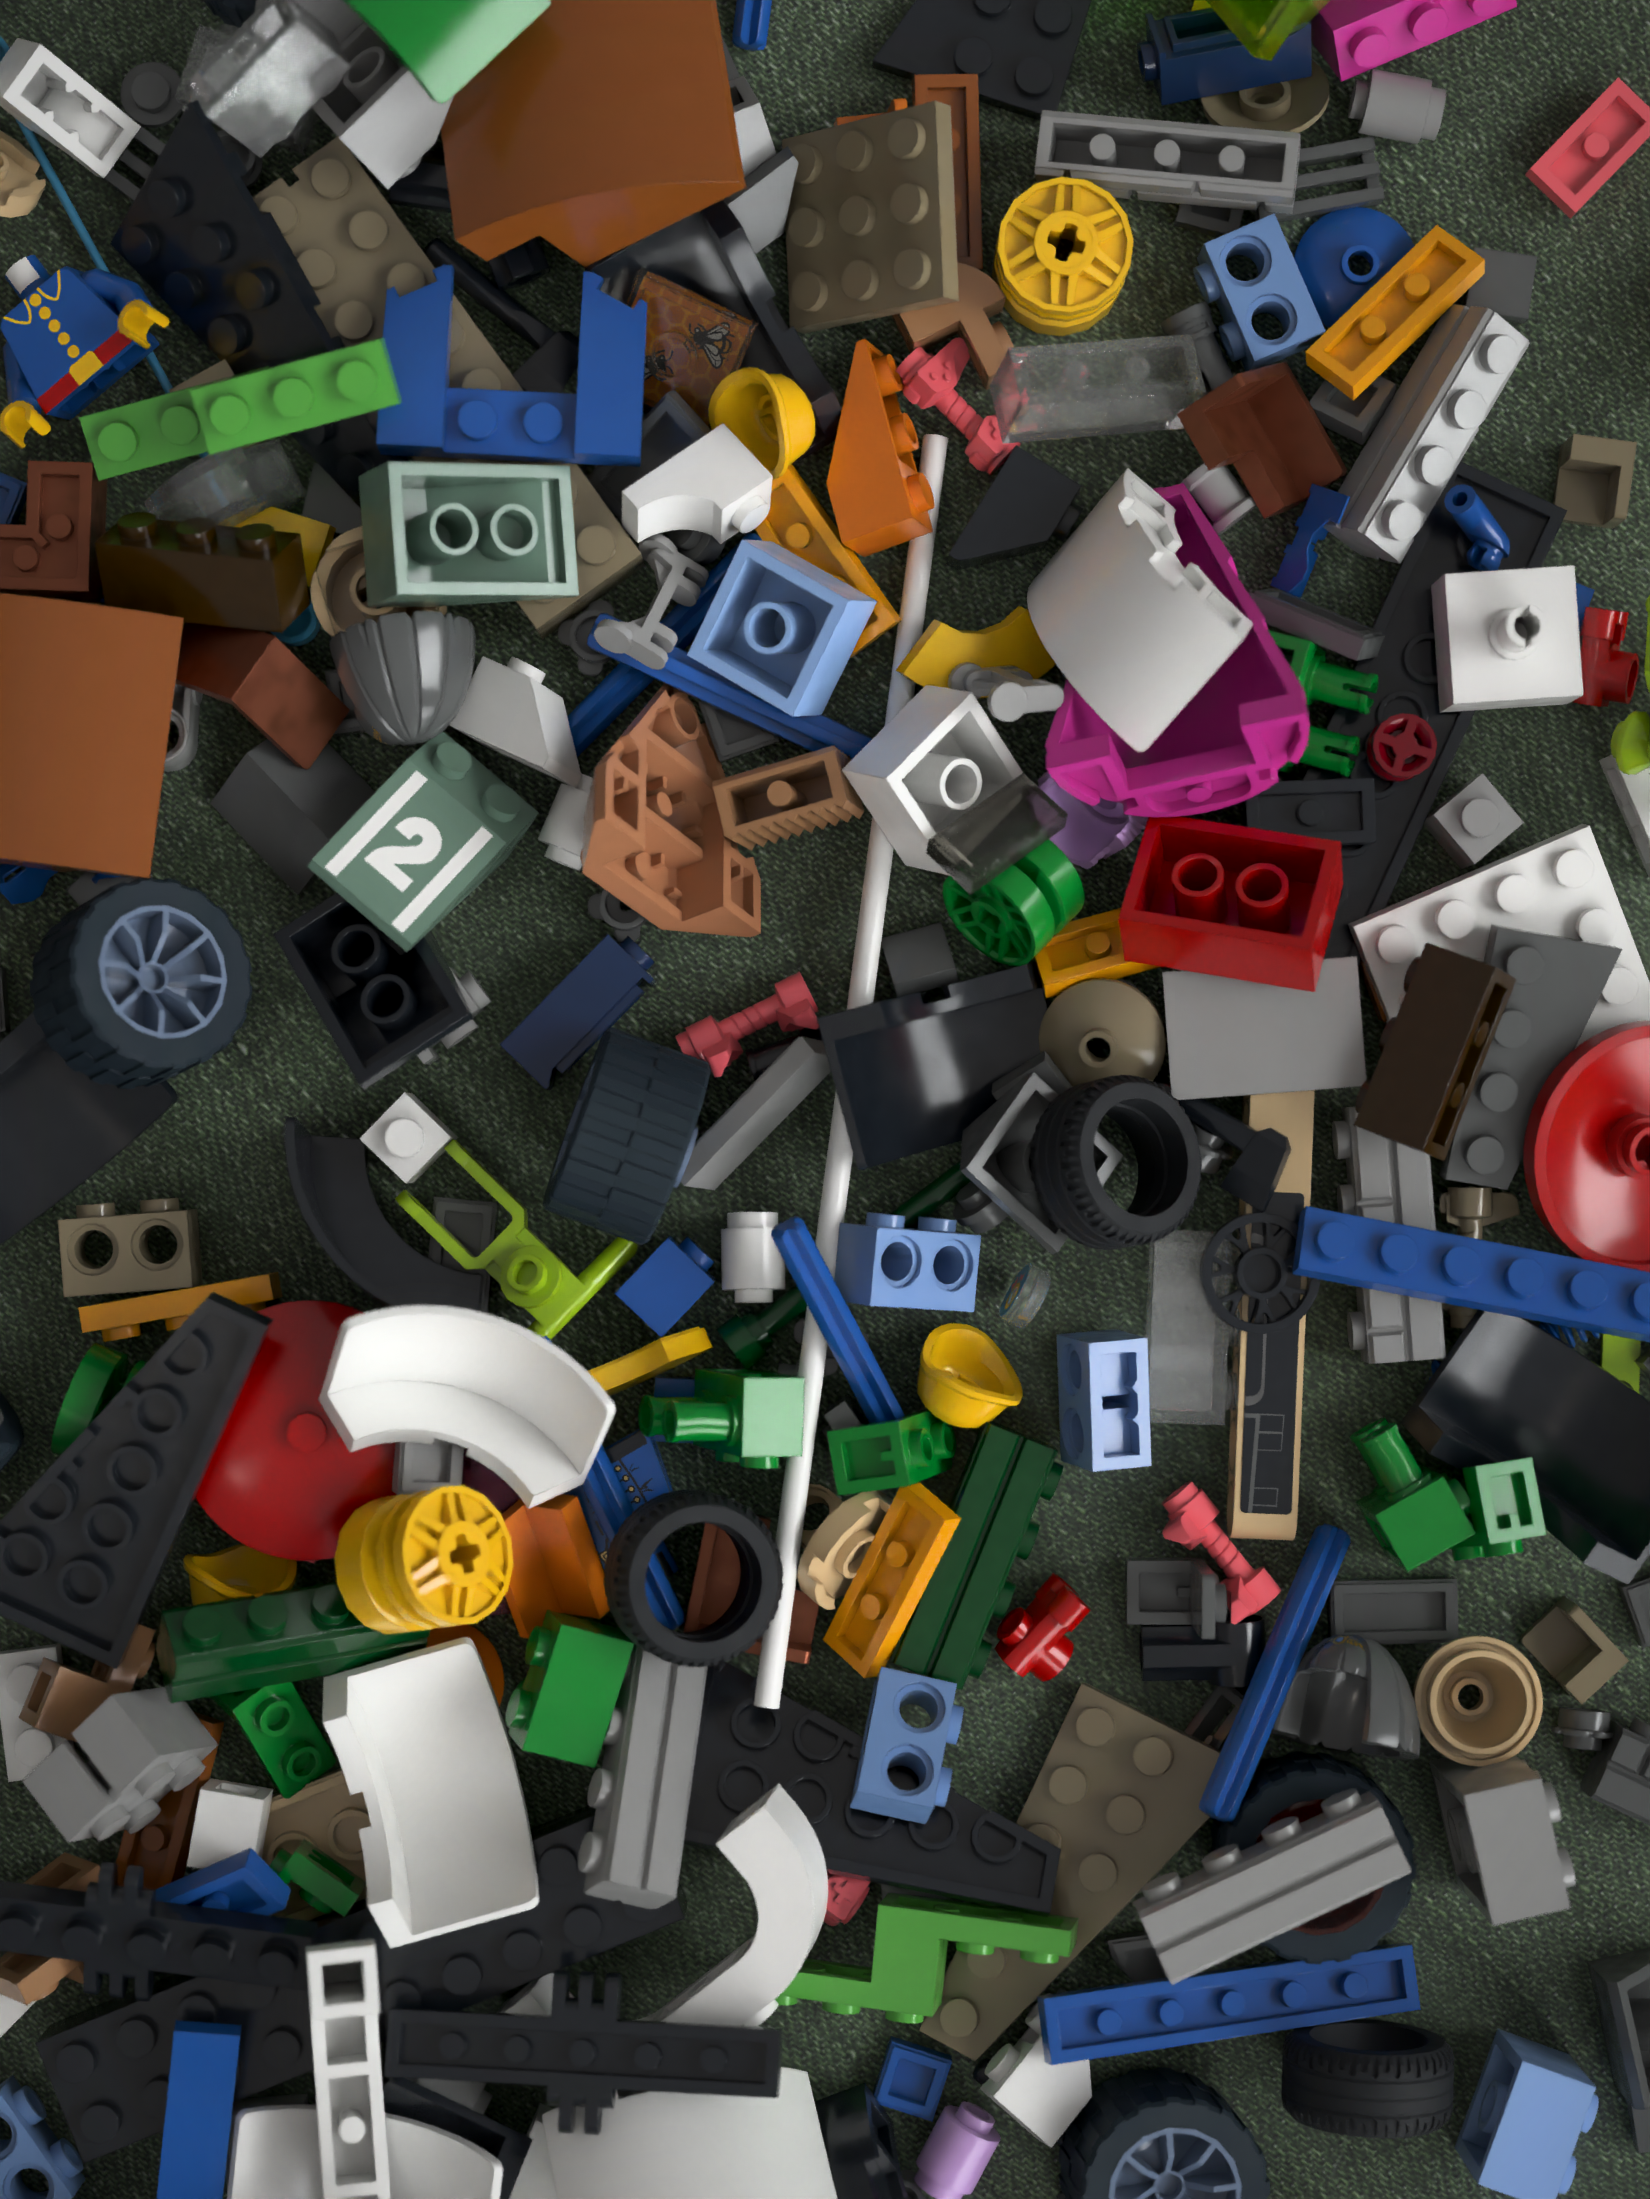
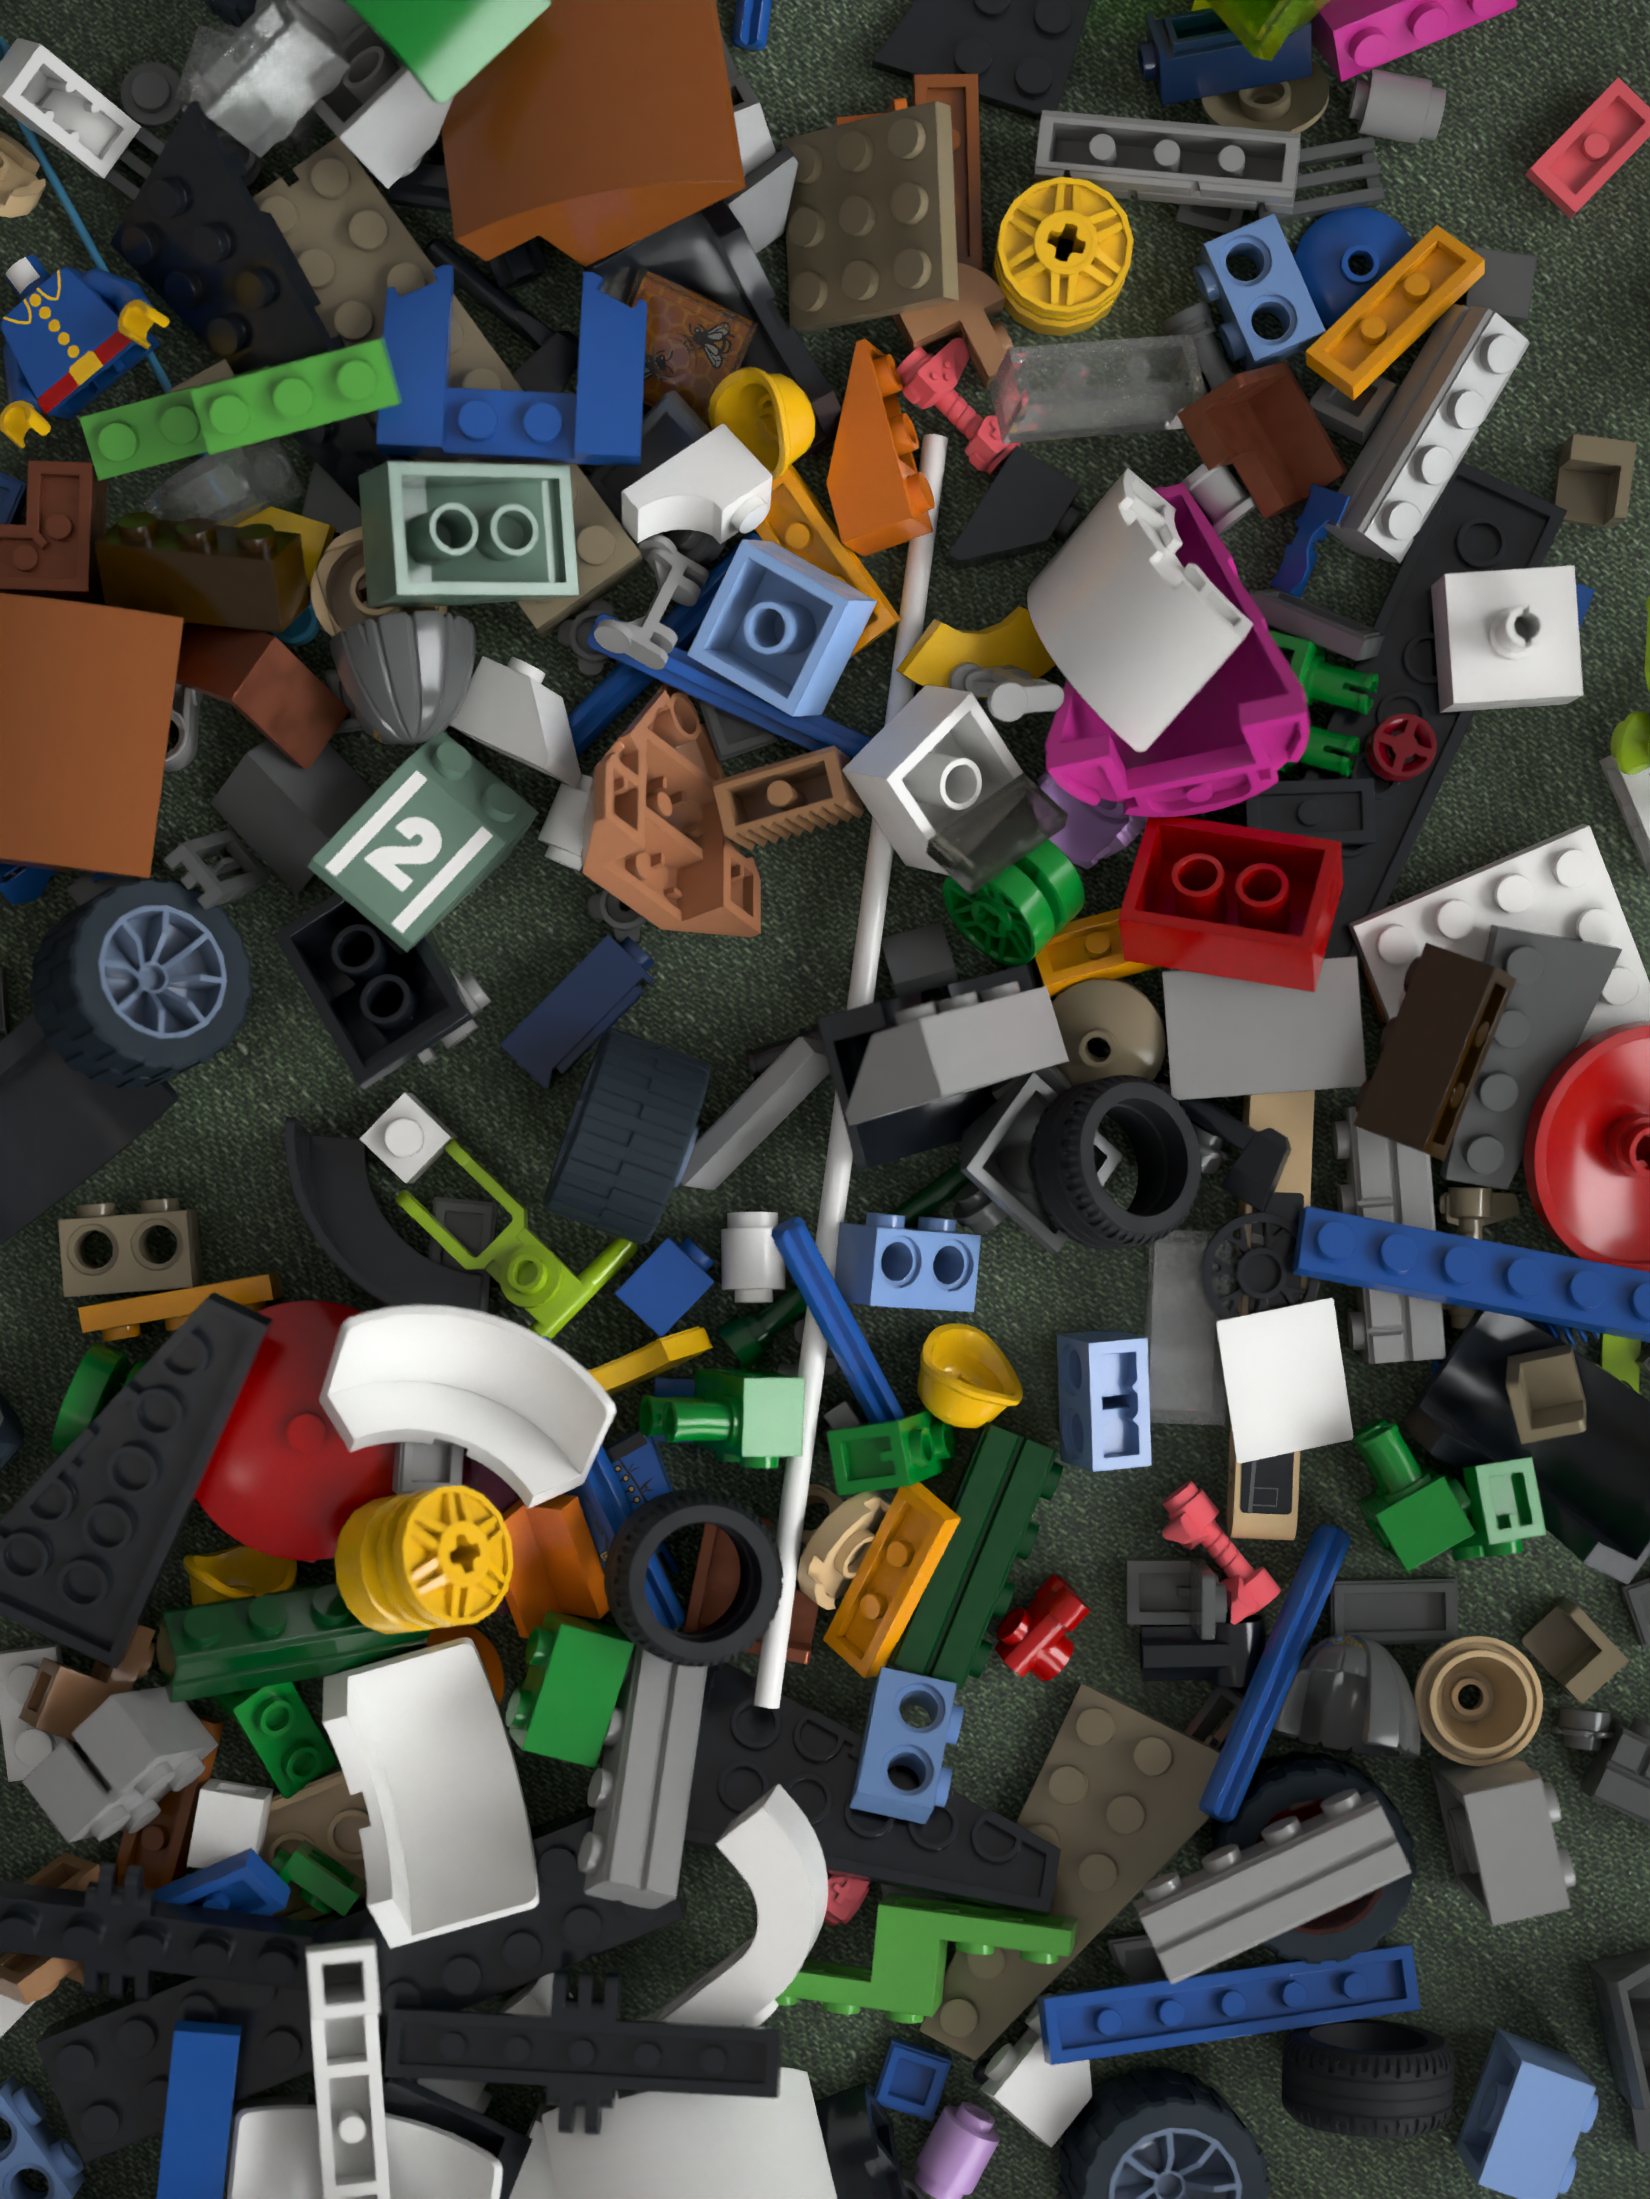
(194, 851): none -> dark grey tile
(718, 1041): coral piece -> none
(956, 1050): none -> light grey slope
(1024, 1296): clear tile -> none
(1284, 1380): none -> white sticker
(1472, 821): light grey brick -> none
(1479, 526): blue arm -> none
(1546, 1394): none -> dark tan panel
(1605, 669): red plate -> none

